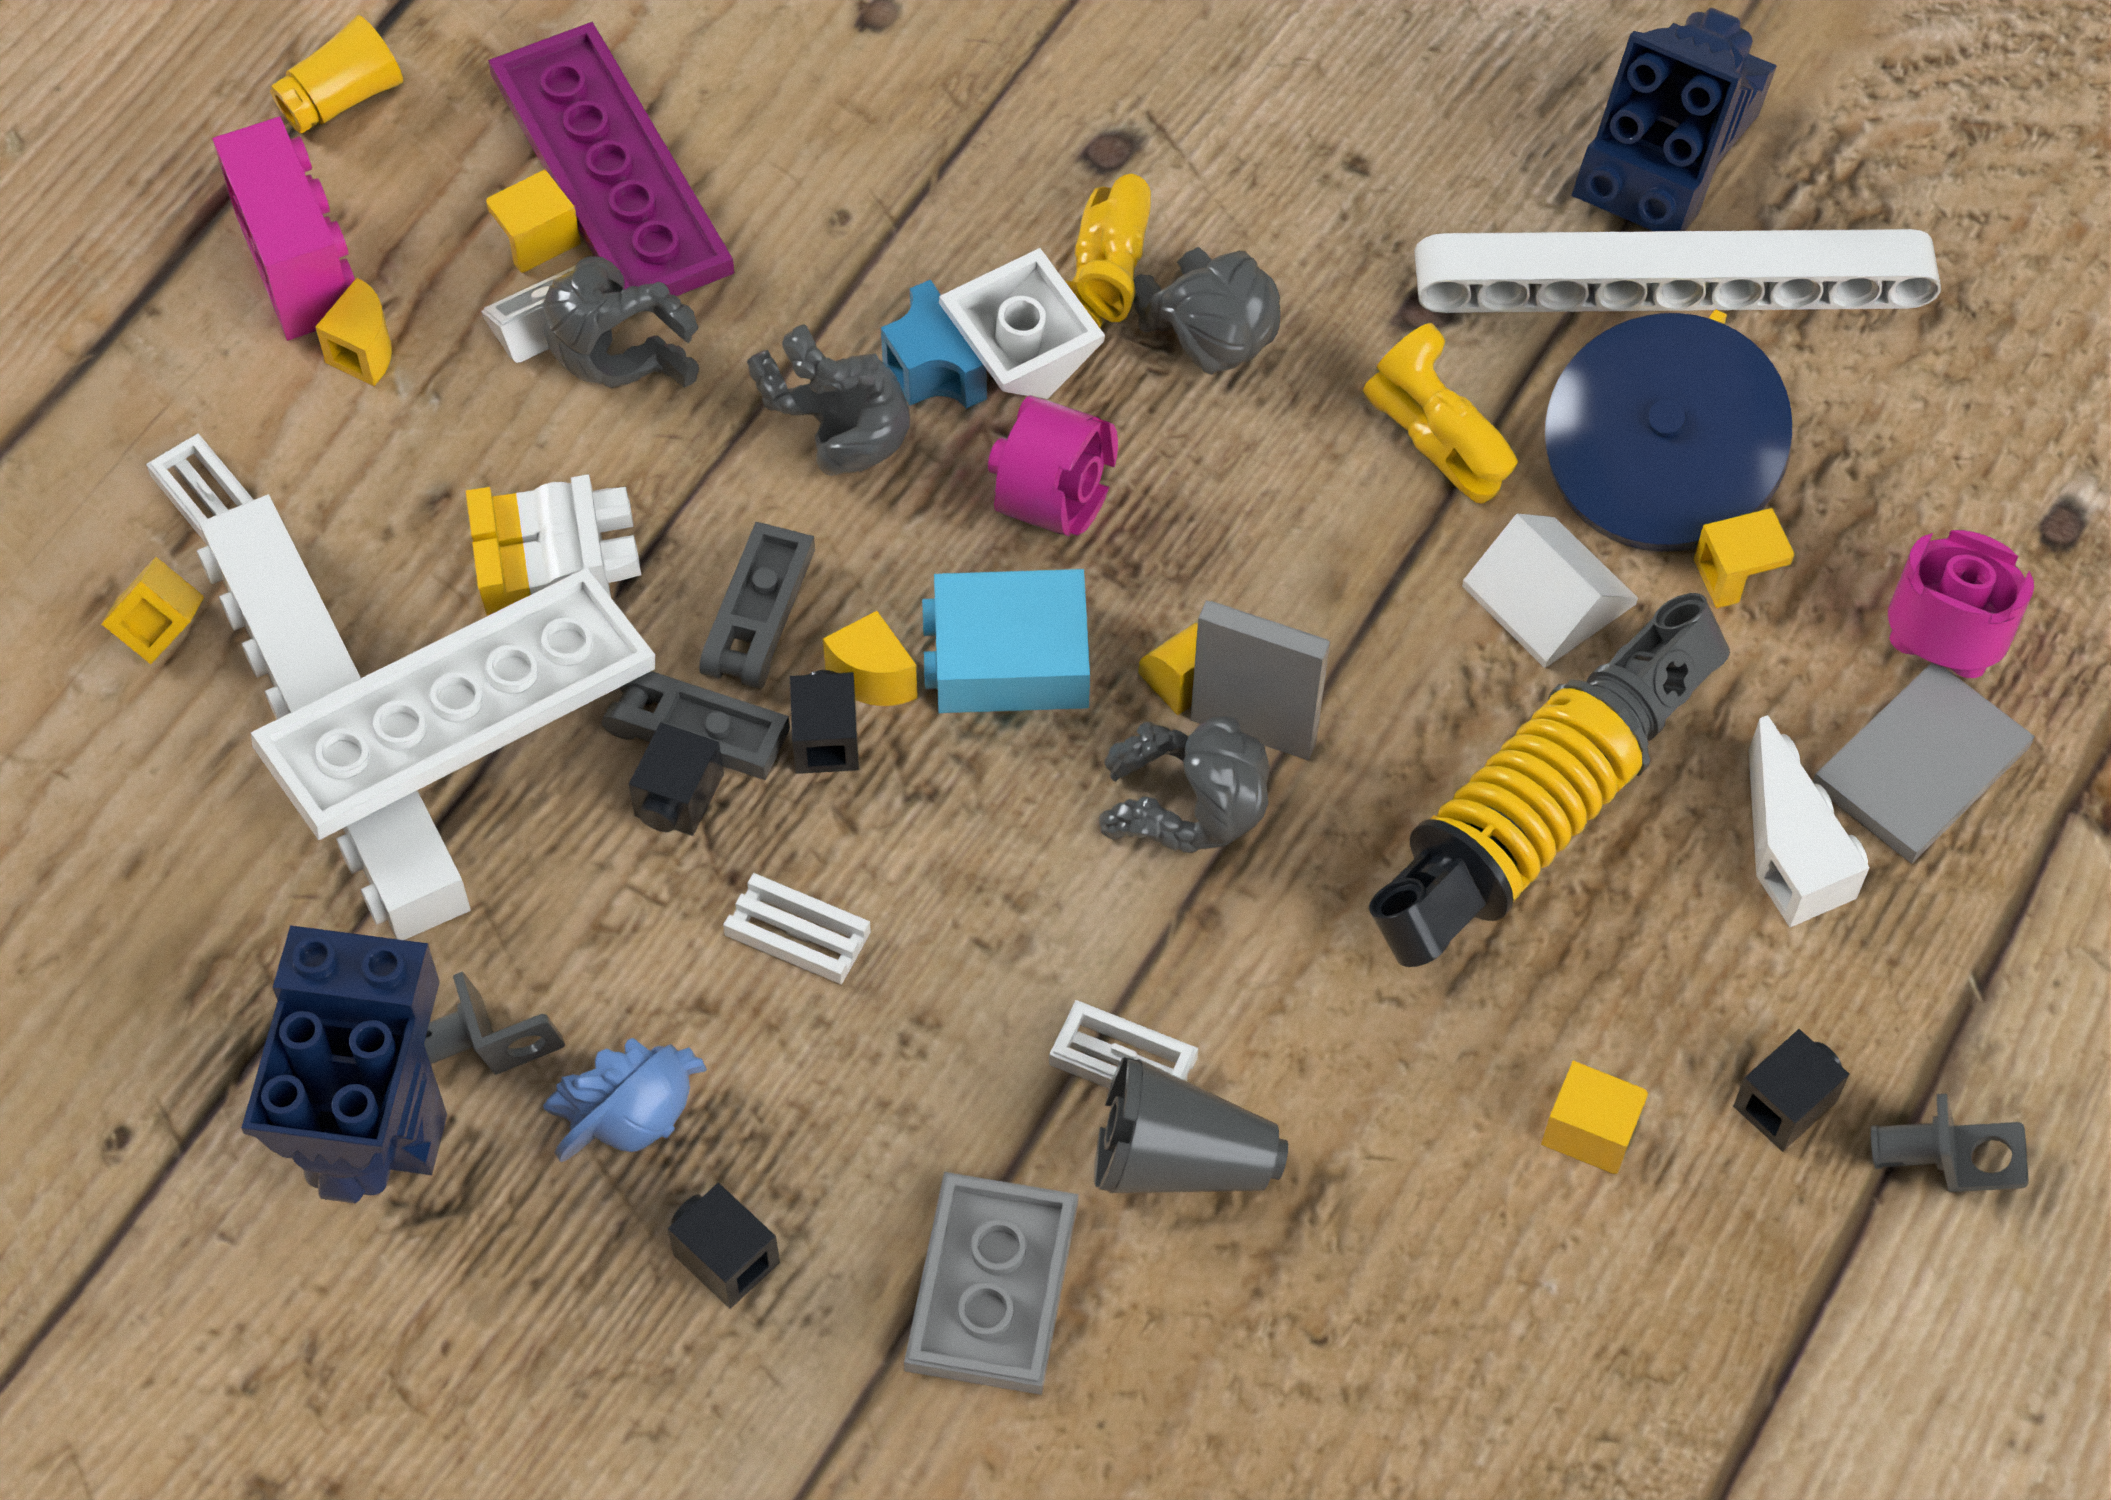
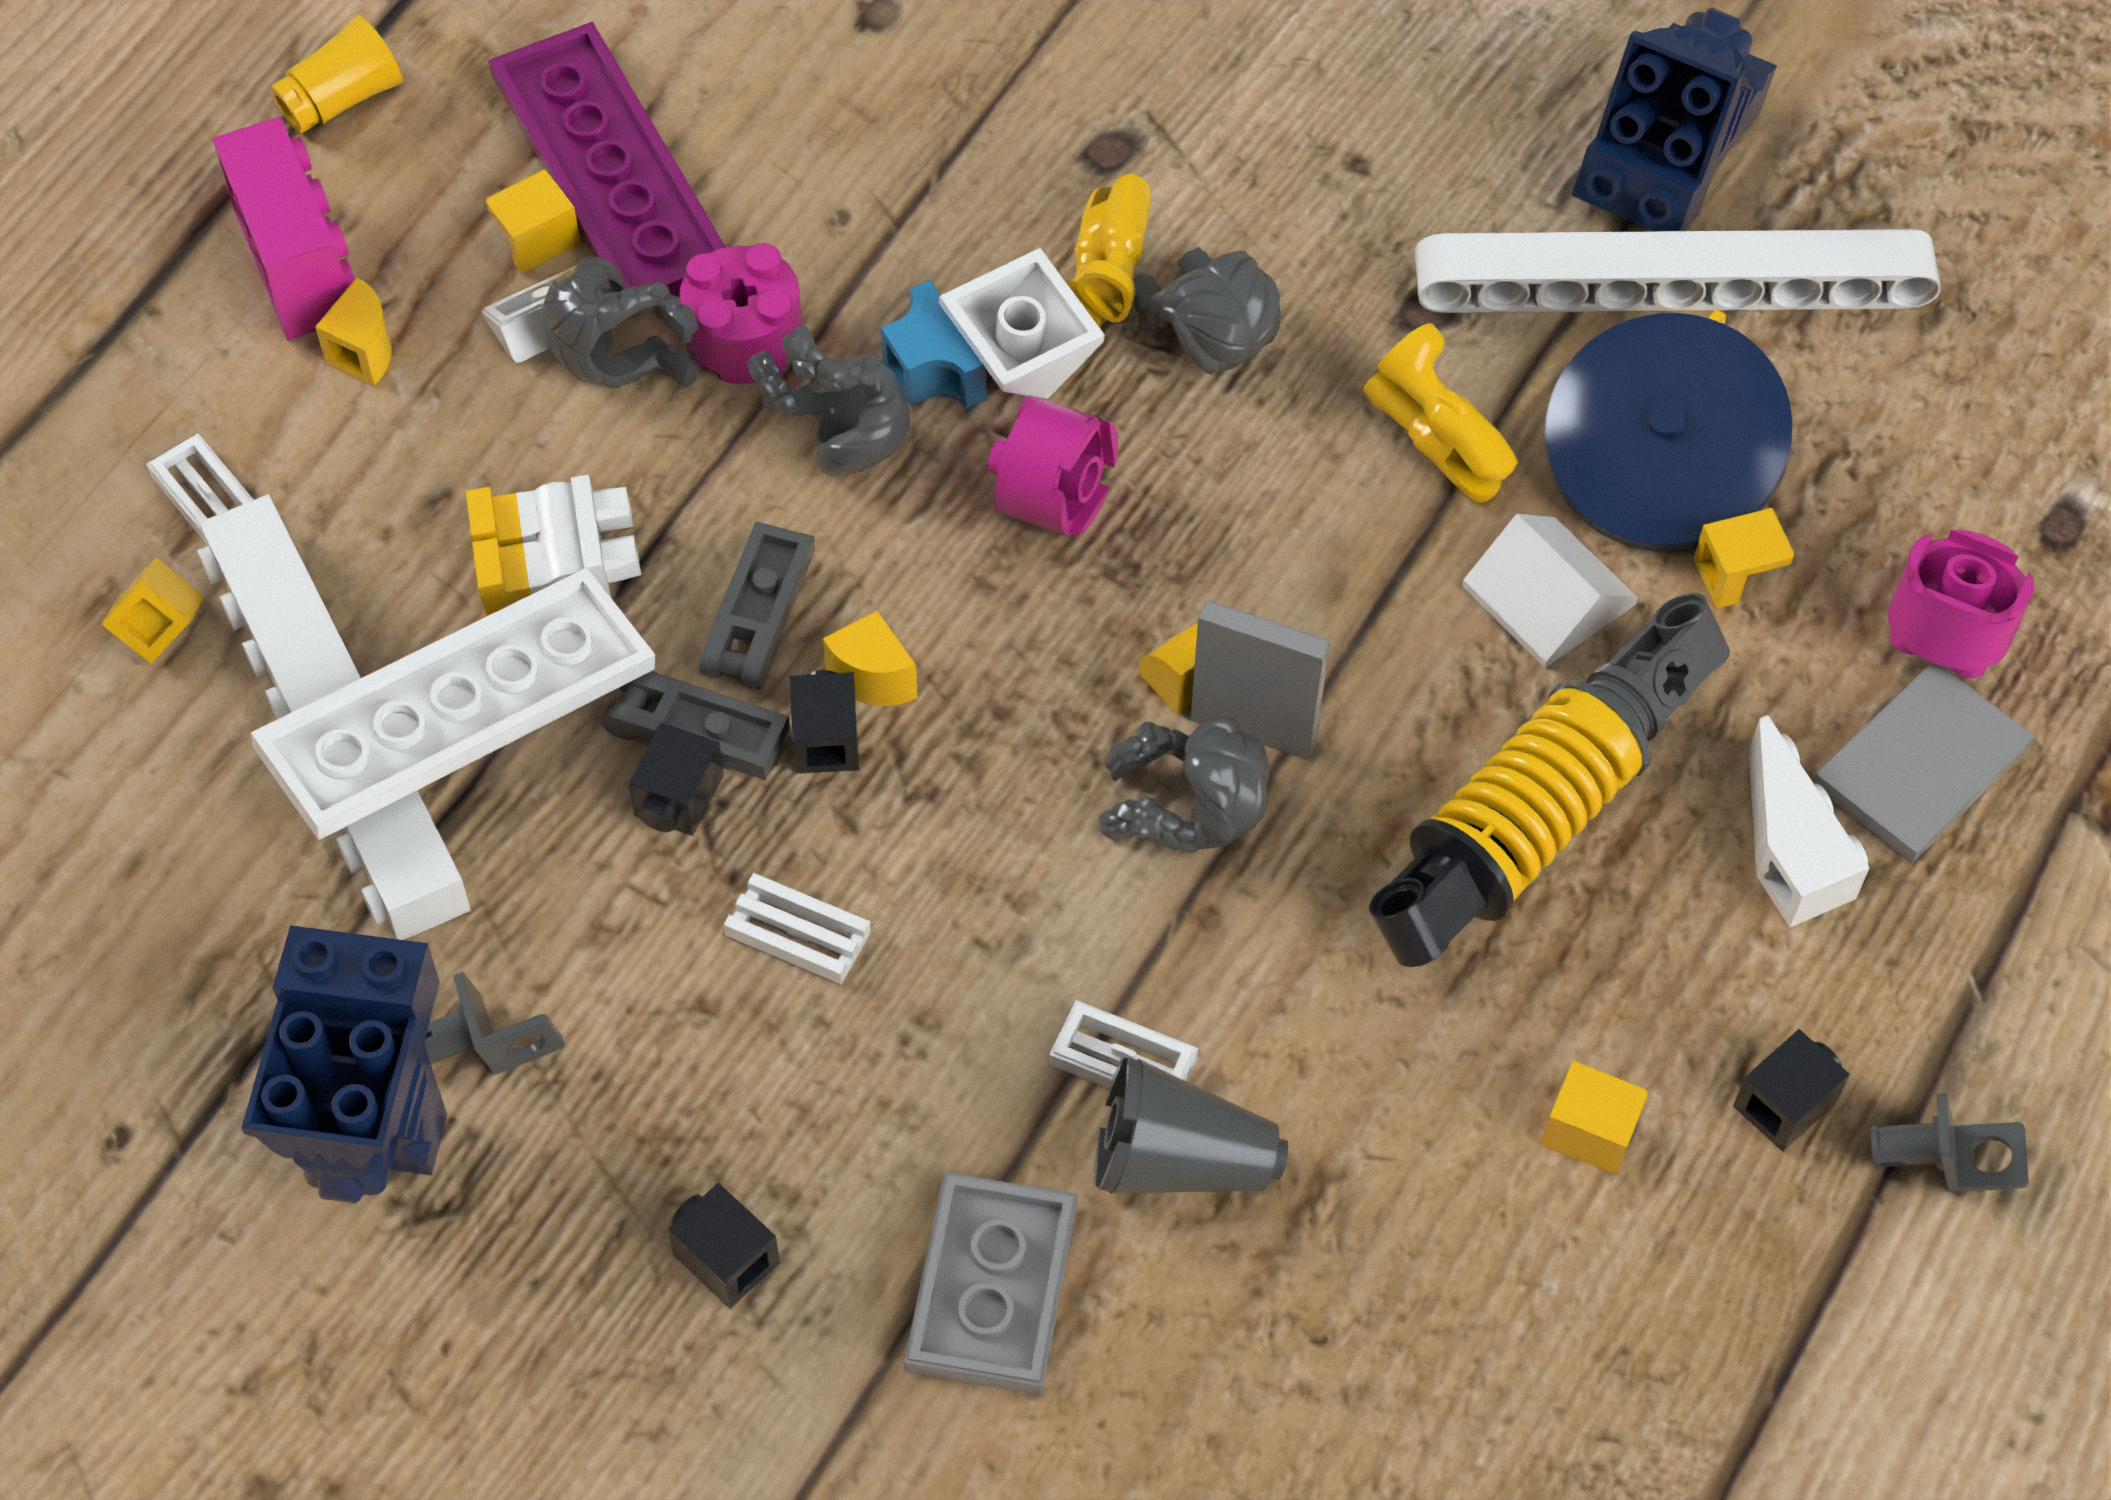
(625, 1098): medium blue hair -> none
(742, 305): none -> dark pink brick
(1008, 641): medium azure brick -> none

